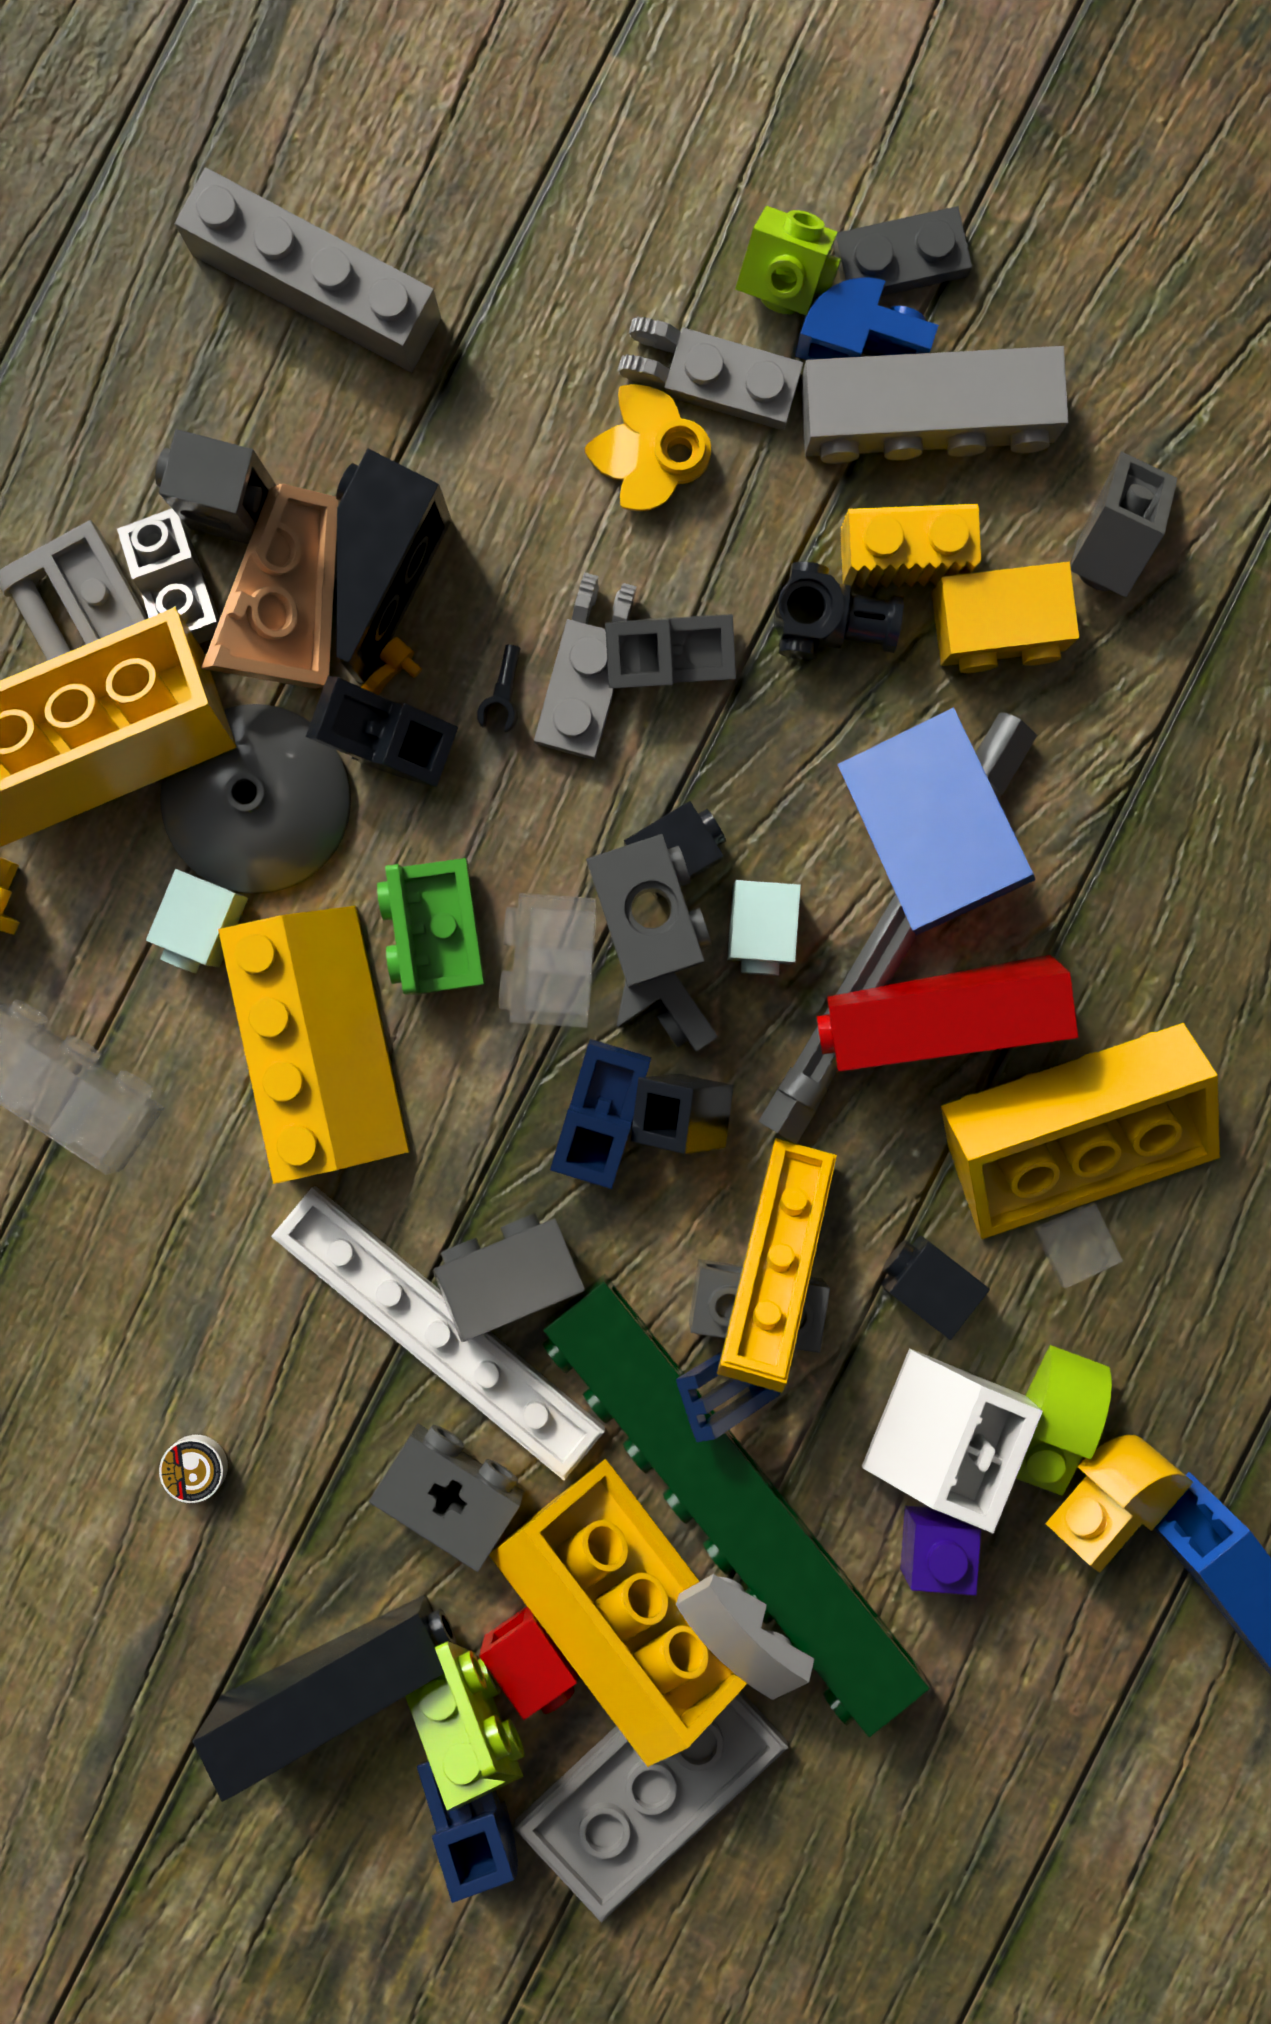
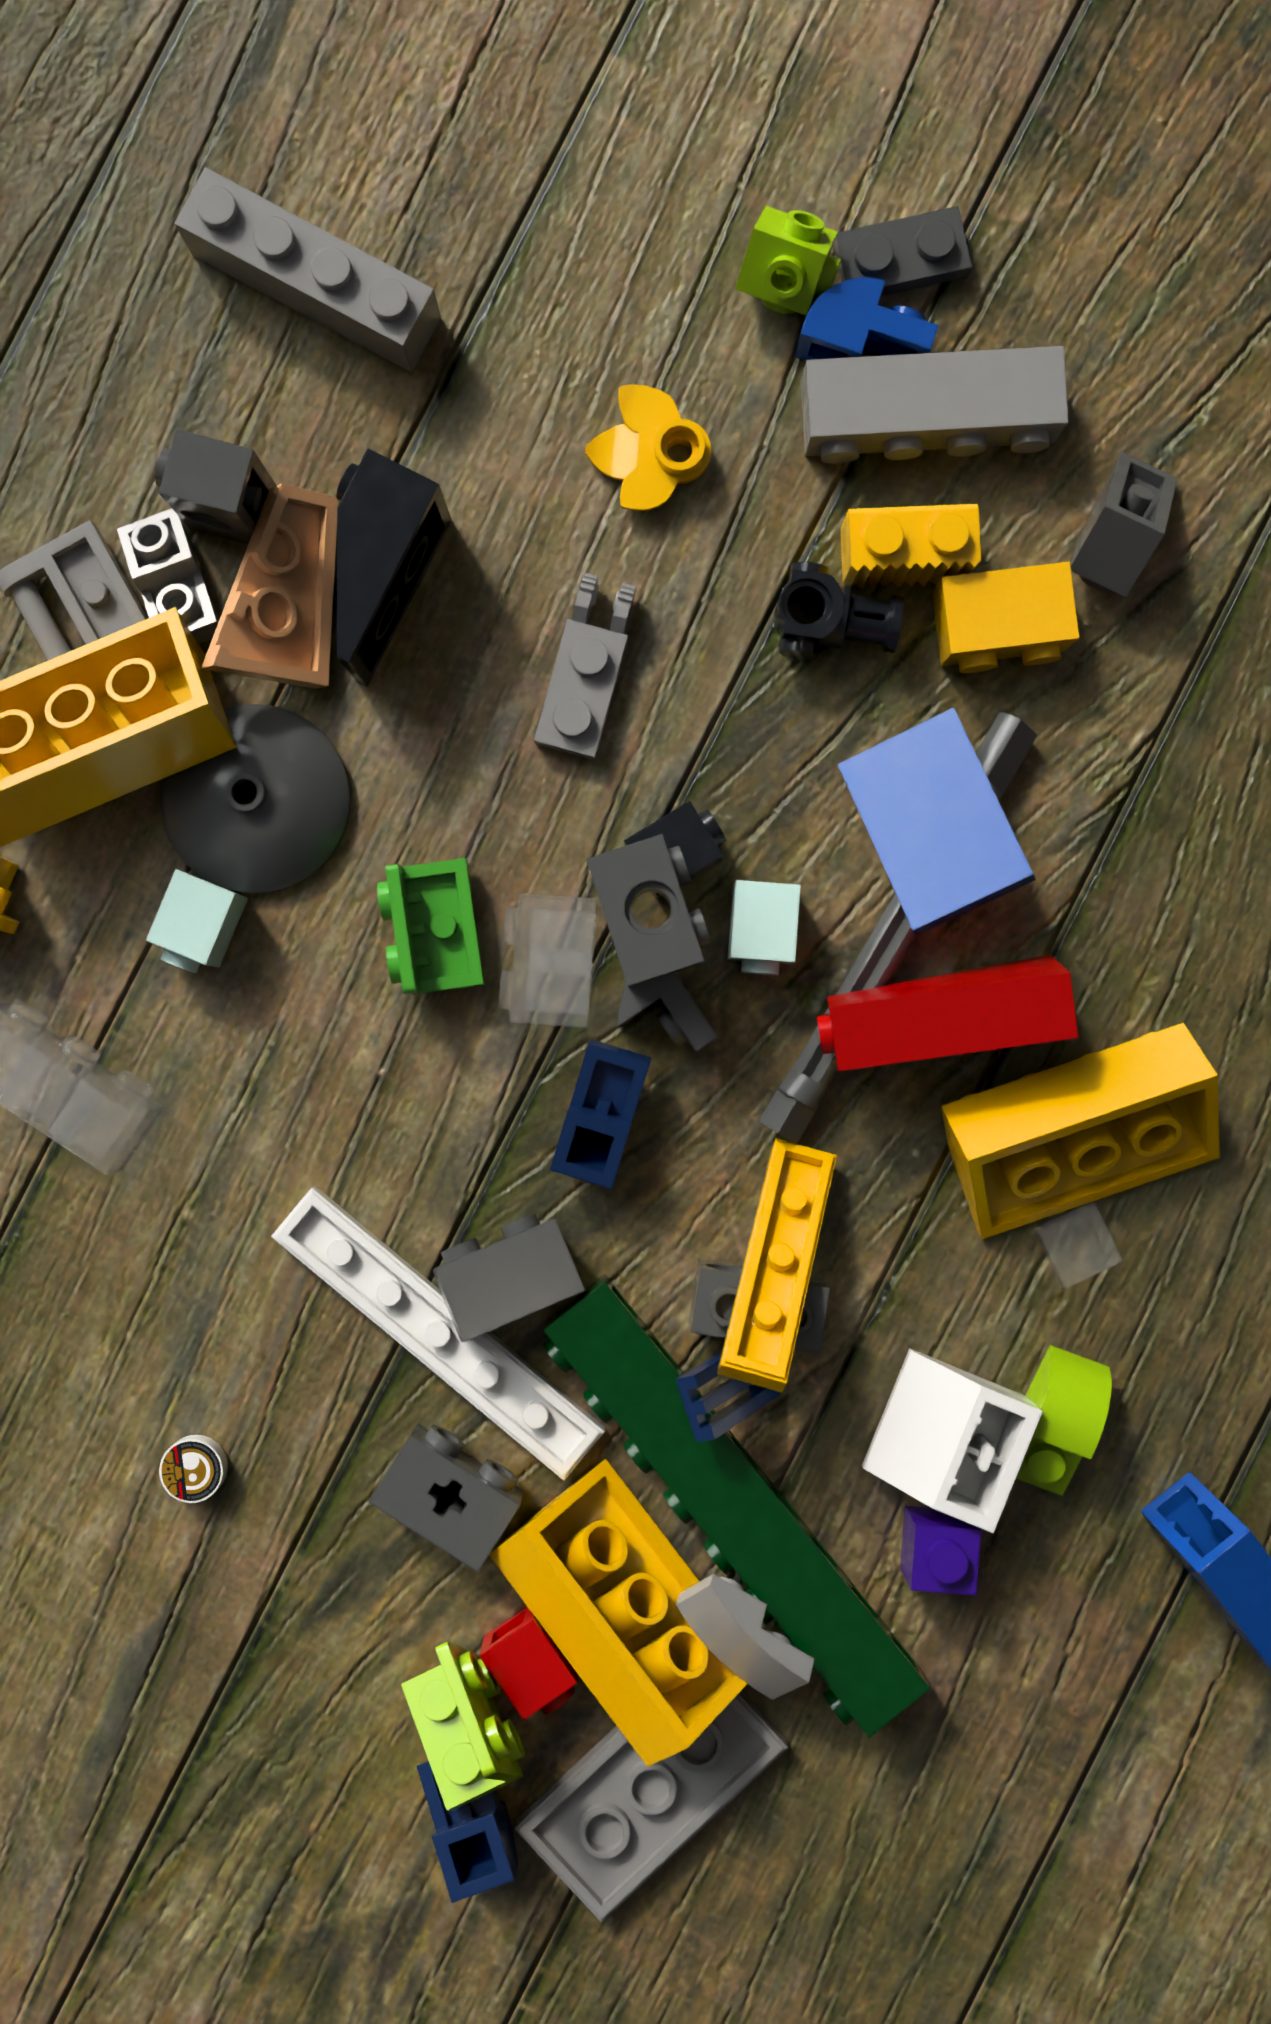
(313, 1042): yellow slope -> none
(320, 1695): black slope -> none
(382, 732): black brick -> none
(397, 657): light orange piece -> none
(503, 689): black hand -> none
(670, 650): dark grey slope -> none
(682, 1113): black brick -> none
(715, 373): light grey hinge -> none
(932, 1285): black brick -> none
(1122, 1490): yellow brick -> none

